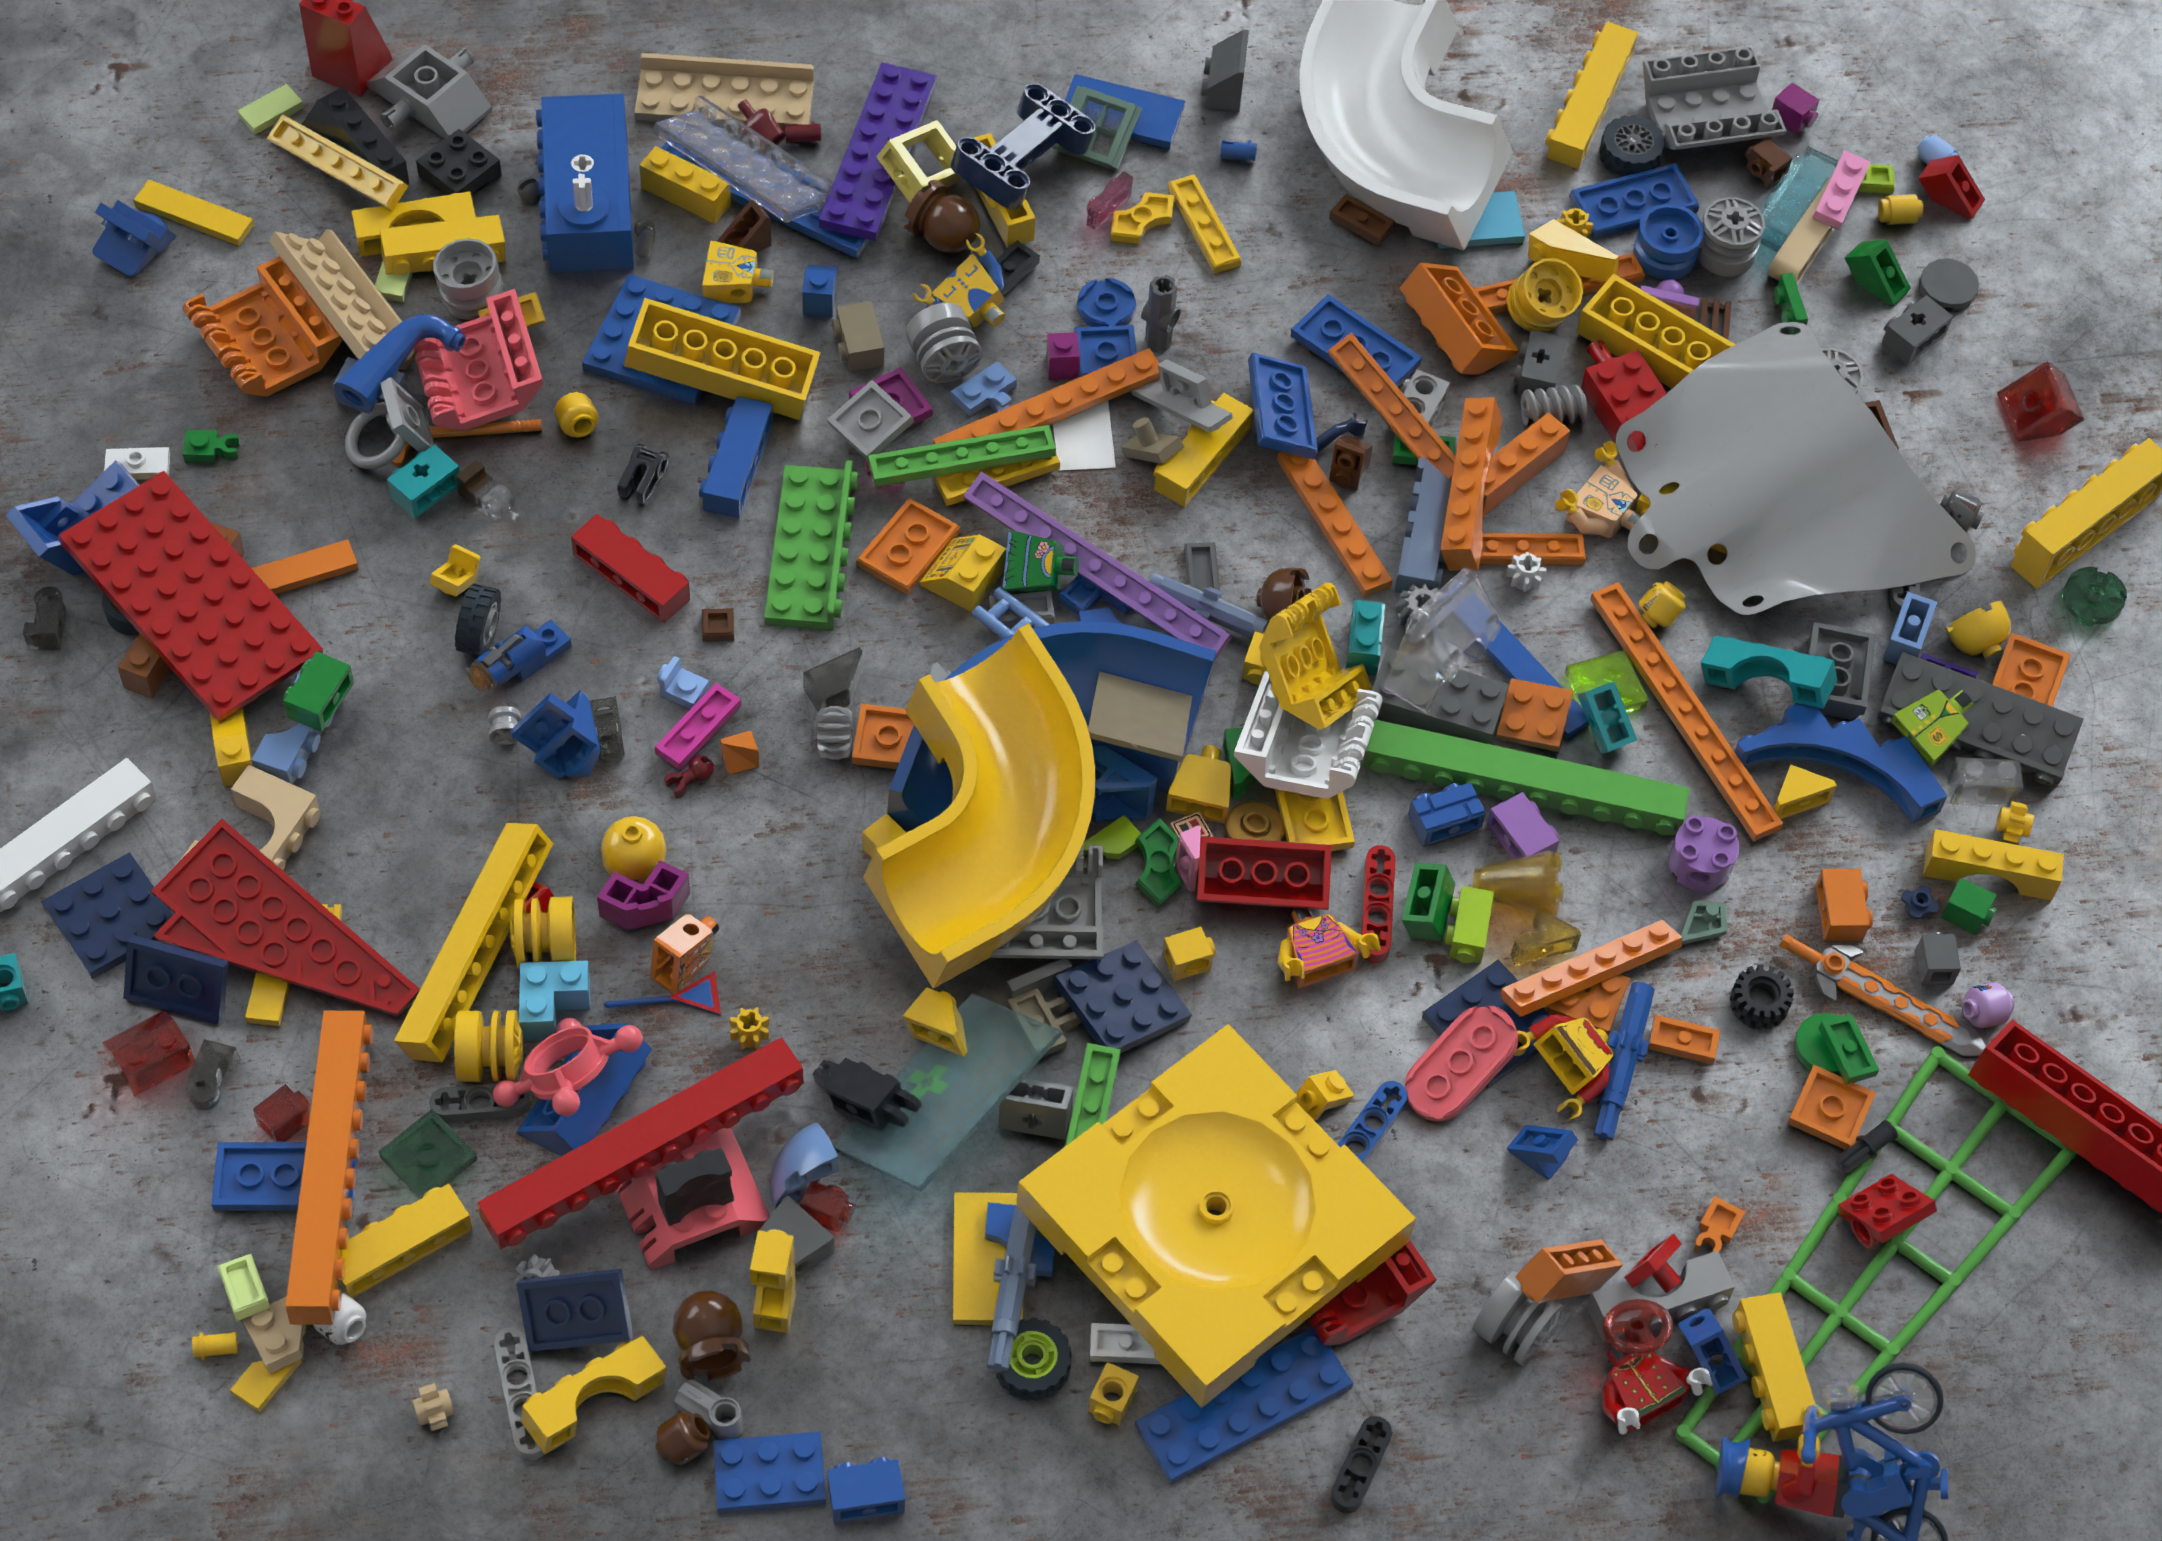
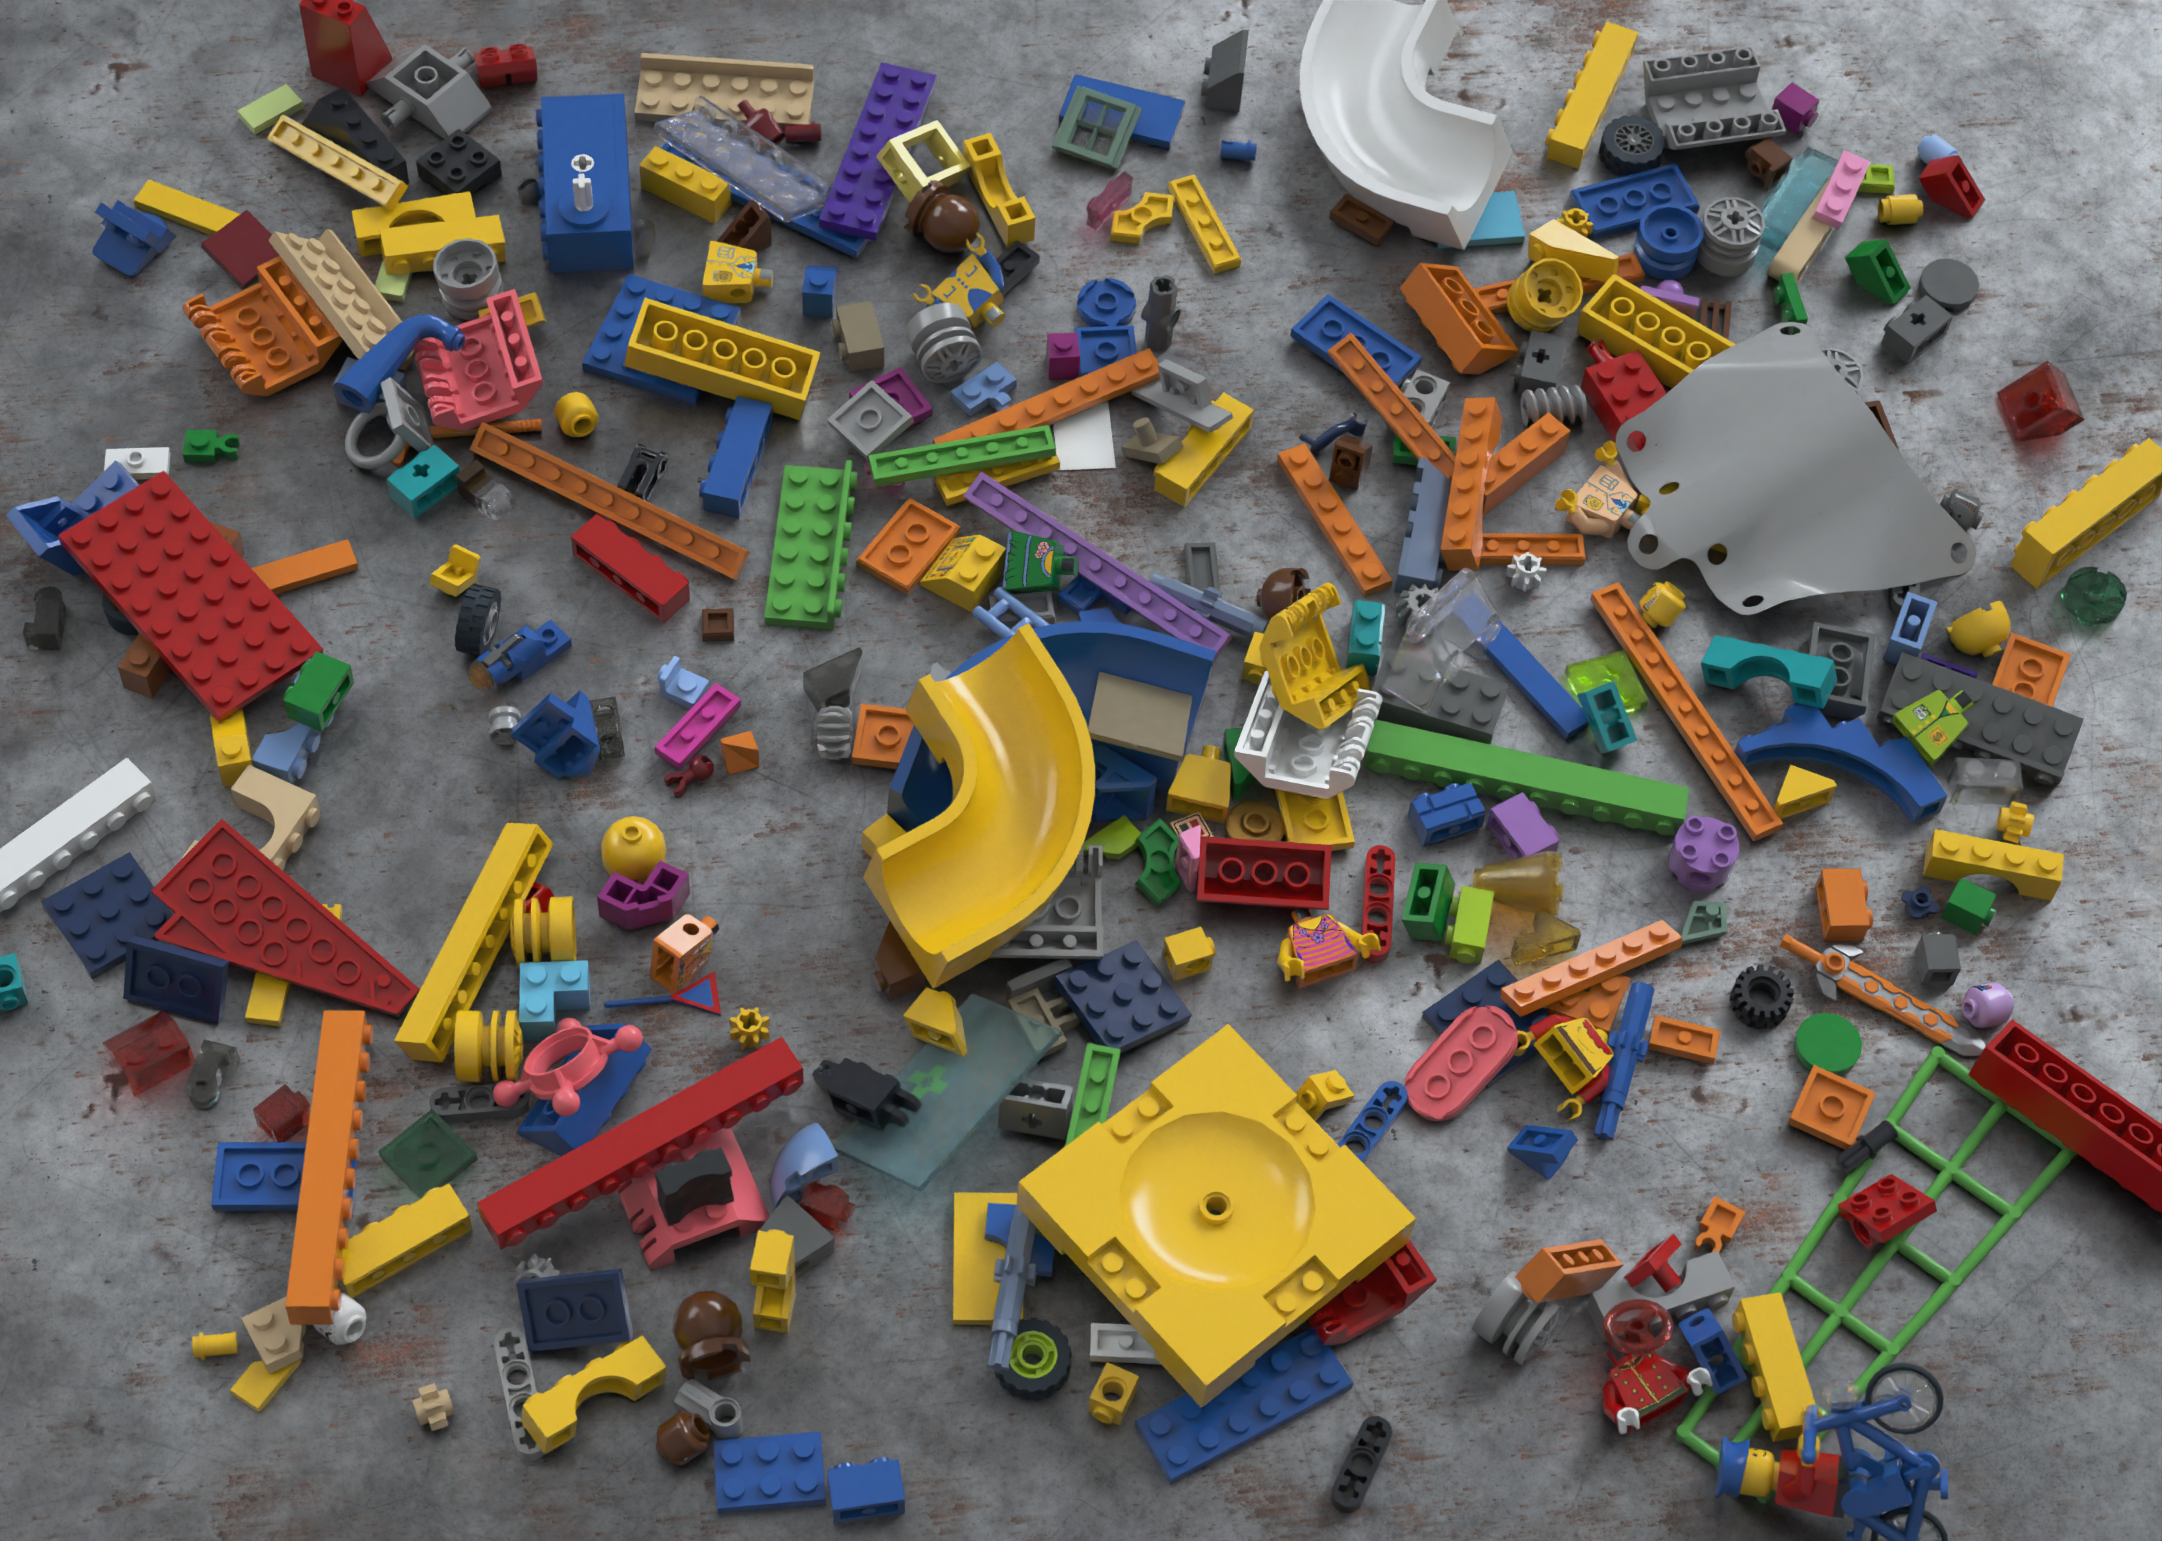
(241, 248): none -> dark red tile
(243, 1287): yellowish green tile -> none
(516, 60): none -> red plate
(610, 501): none -> orange plate
(895, 967): none -> reddish brown slope
(1000, 168): dark blue beam -> none
(1282, 406): blue tile -> none
(1535, 715): orange plate -> none
(1848, 1049): green plate -> none

